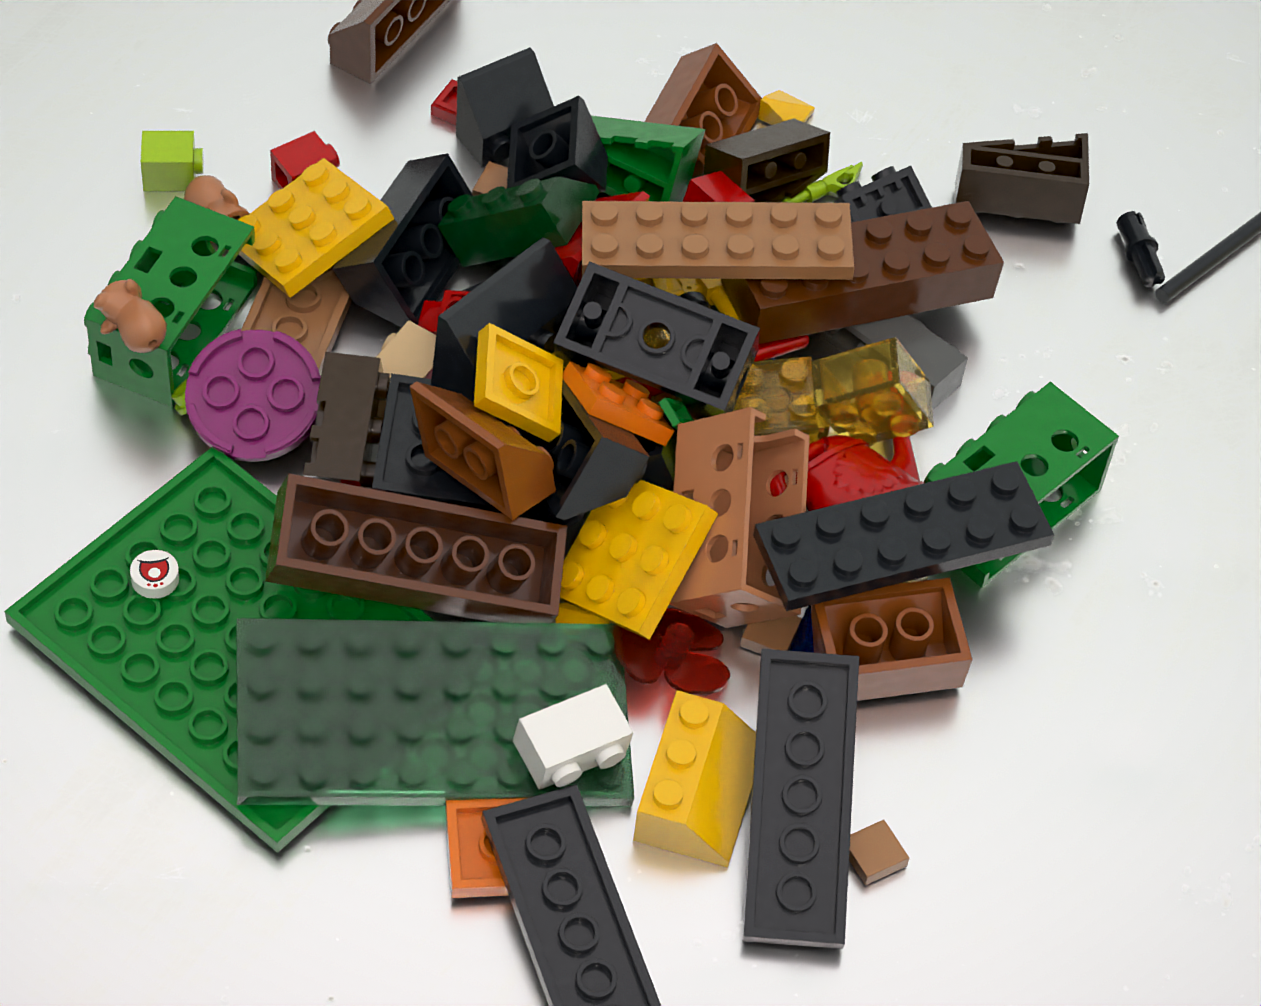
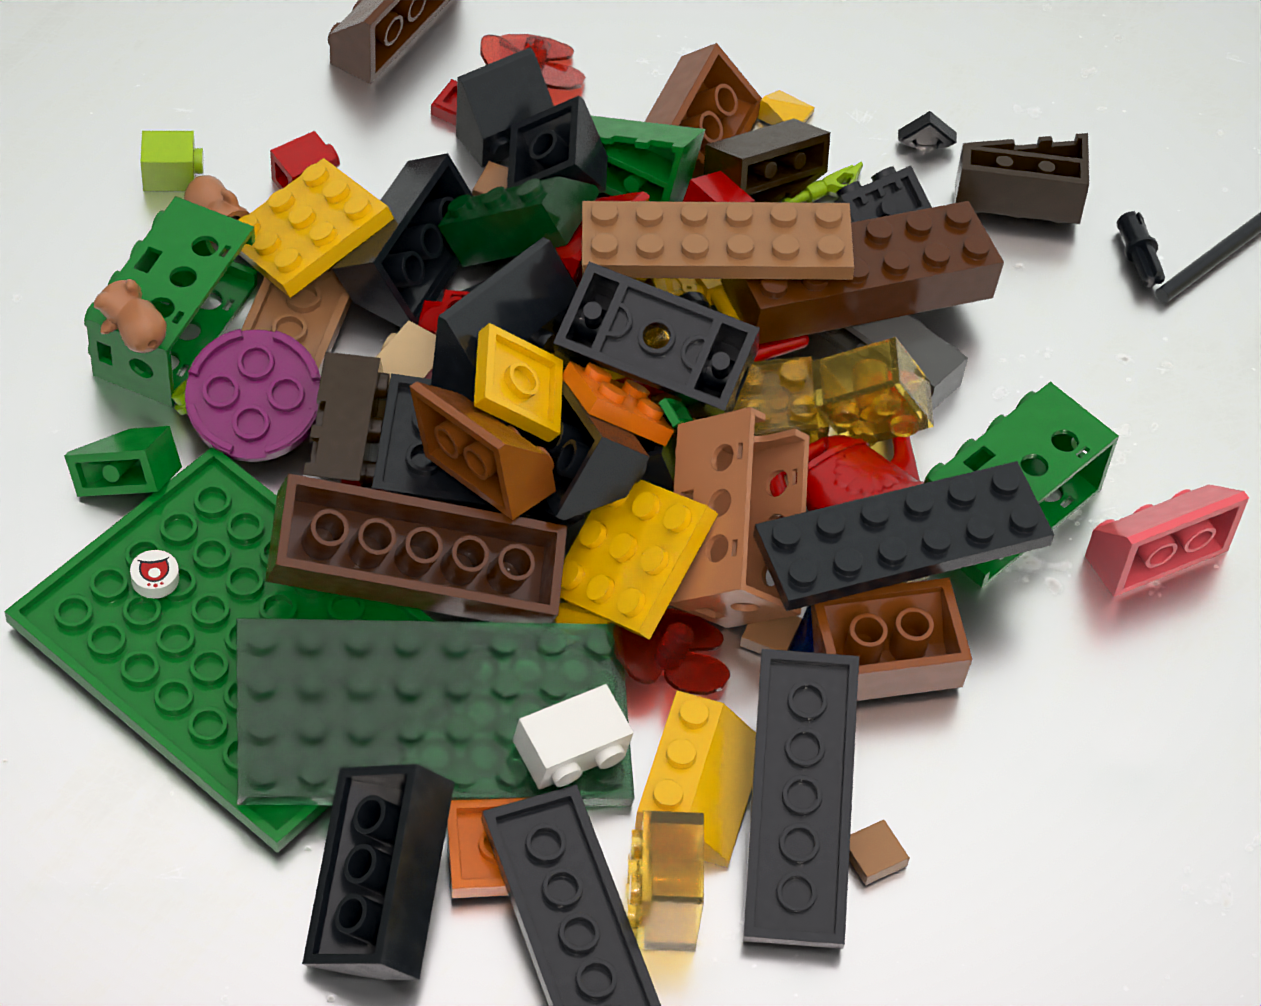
(125, 463): none -> green slope
(379, 872): none -> black slope
(546, 50): none -> clear red piece
(666, 880): none -> clear yellow brick
(927, 131): none -> black tile
(1165, 537): none -> coral slope

